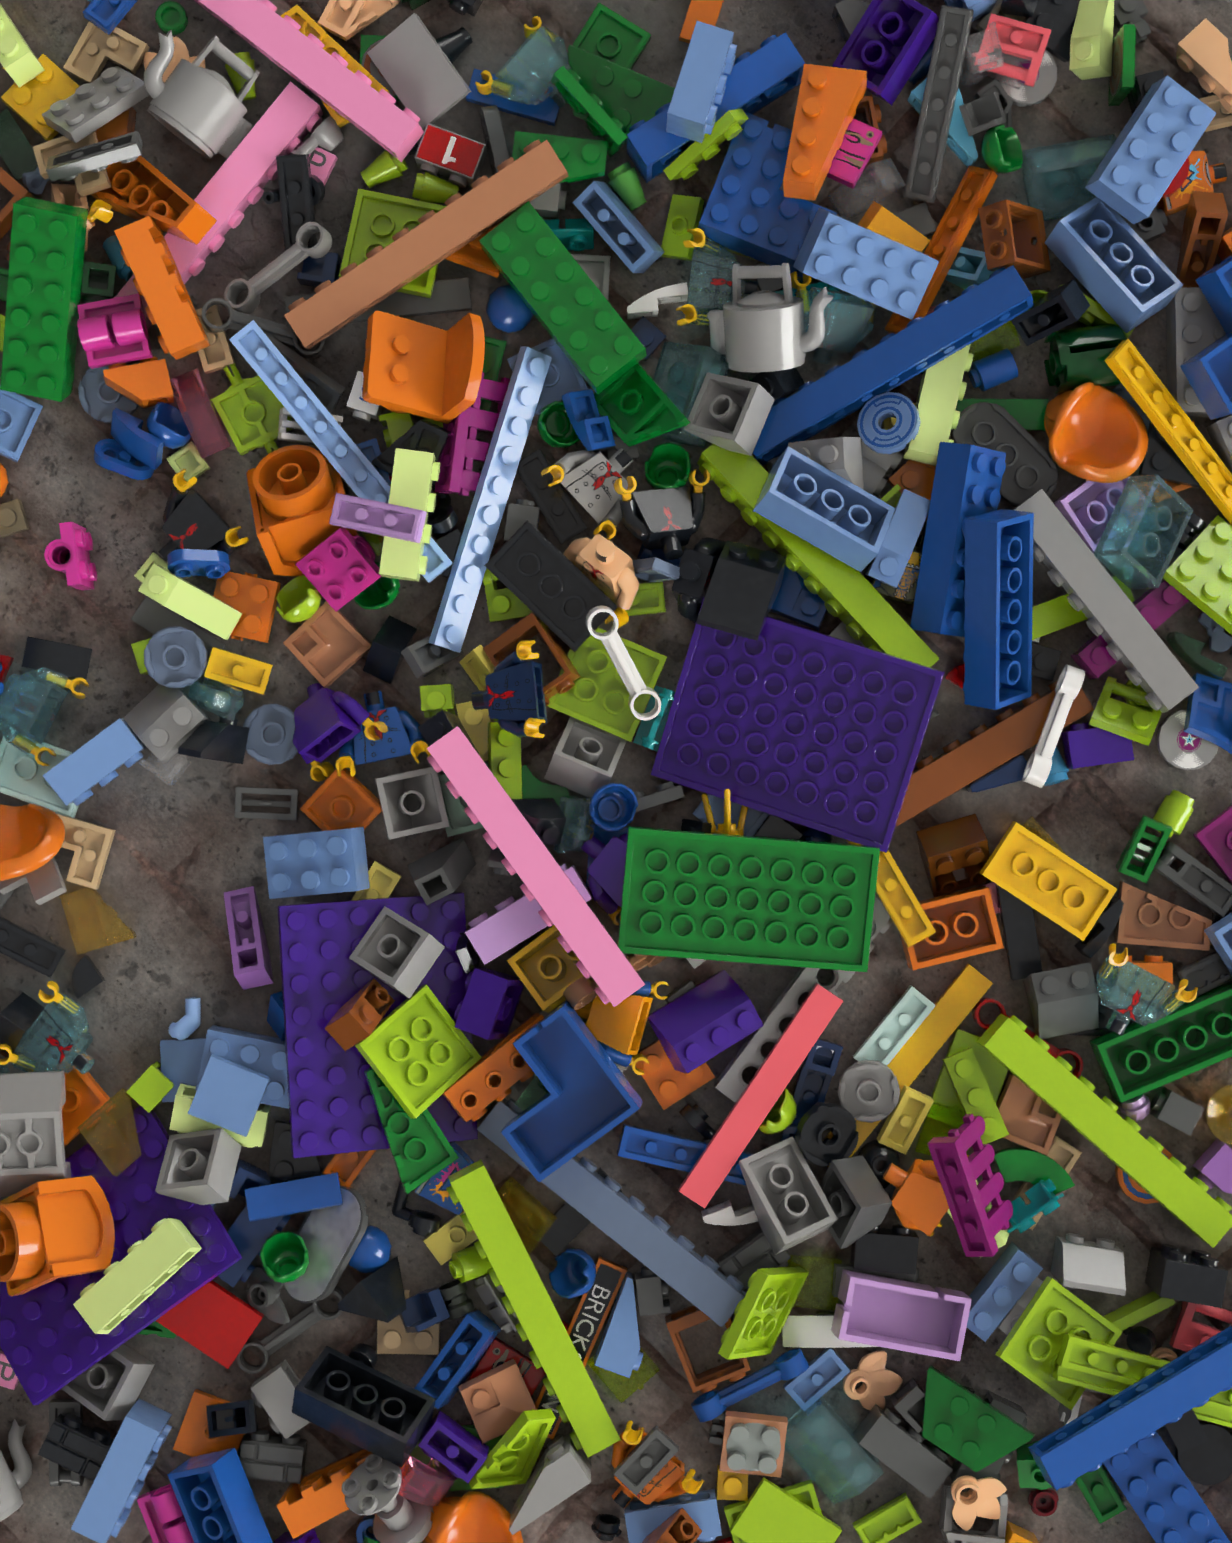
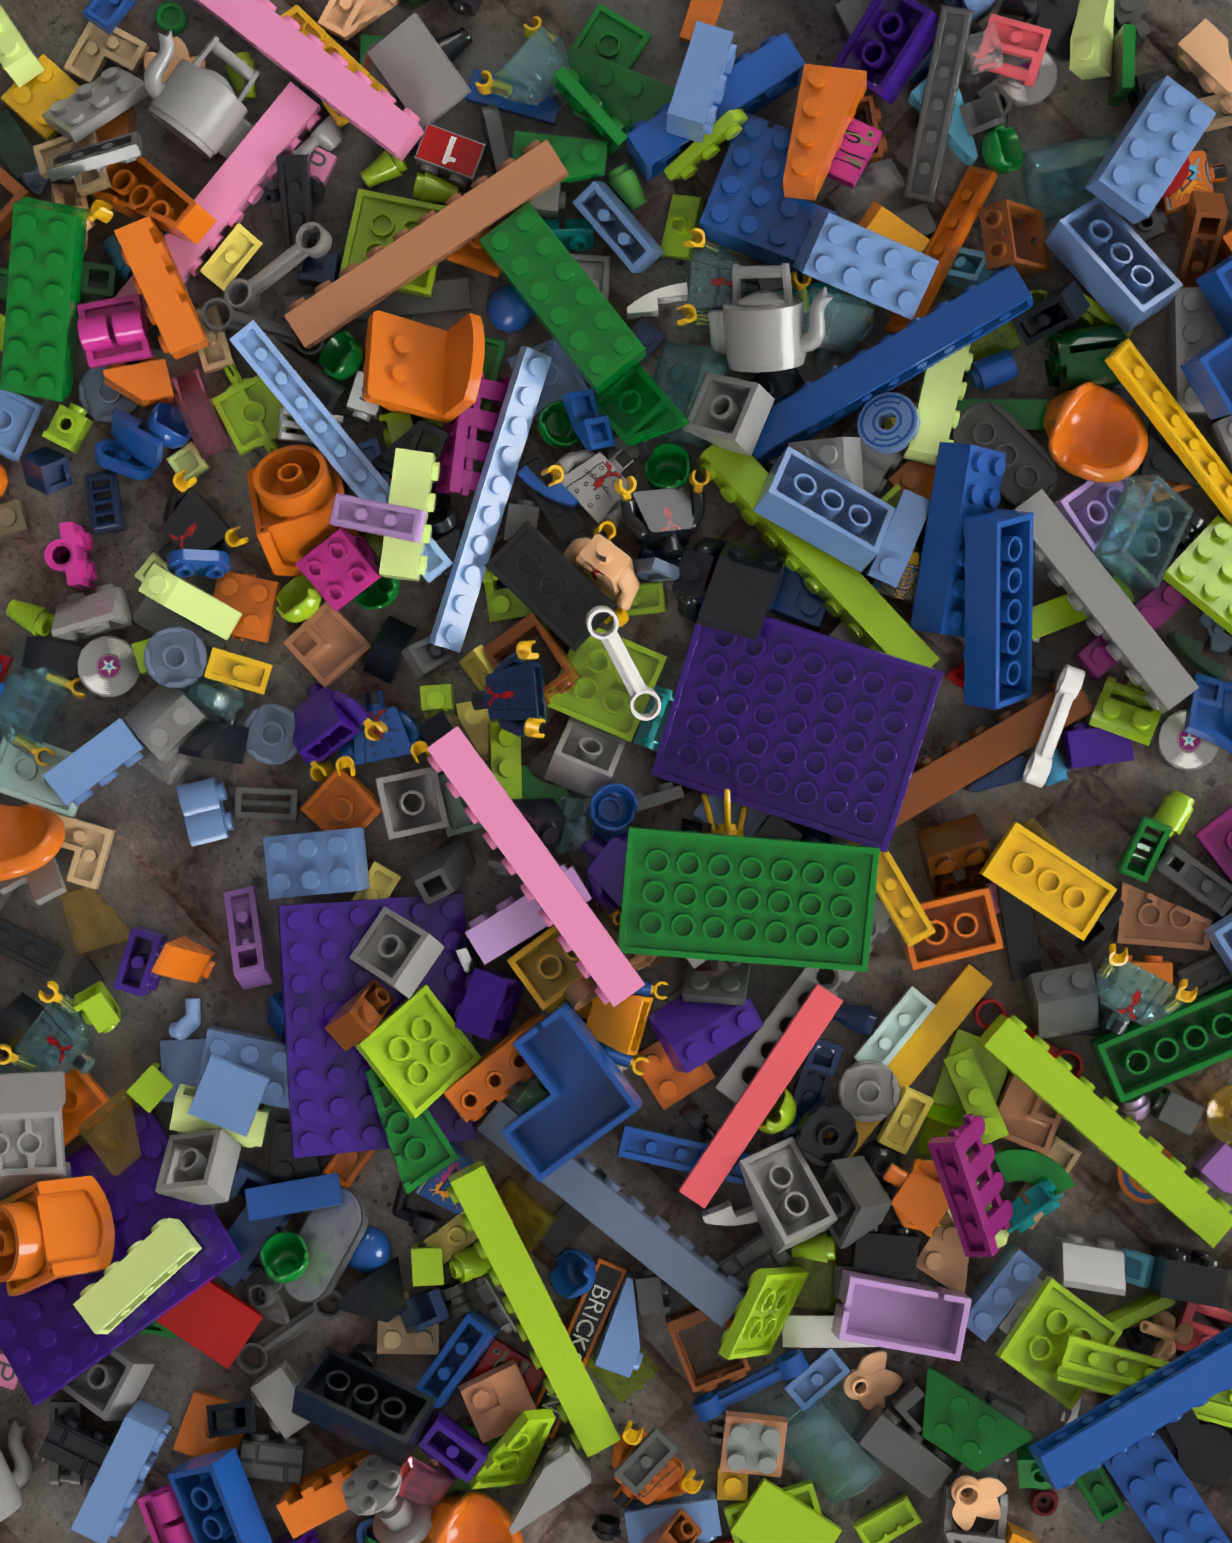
(31, 617): none -> lime cone
(46, 470): none -> dark blue panel
(75, 435): none -> lime brick
(92, 614): none -> light grey slope
(98, 1007): none -> lime brick
(107, 667): none -> light grey tile
(119, 523): none -> dark blue slope
(138, 960): none -> dark purple brick
(185, 961): none -> orange slope
(205, 811): none -> medium blue brick
(230, 257): none -> light yellow plate
(341, 356): none -> green hair
(427, 1266): none -> lime panel
(555, 493): none -> blue slope
(723, 986): none -> dark grey plate
(817, 1248): none -> lime cone
(857, 1018): none -> dark blue cone
(944, 1256): none -> light nougat wing
(1138, 1267): none -> medium azure plate
(1164, 1328): none -> light nougat plant

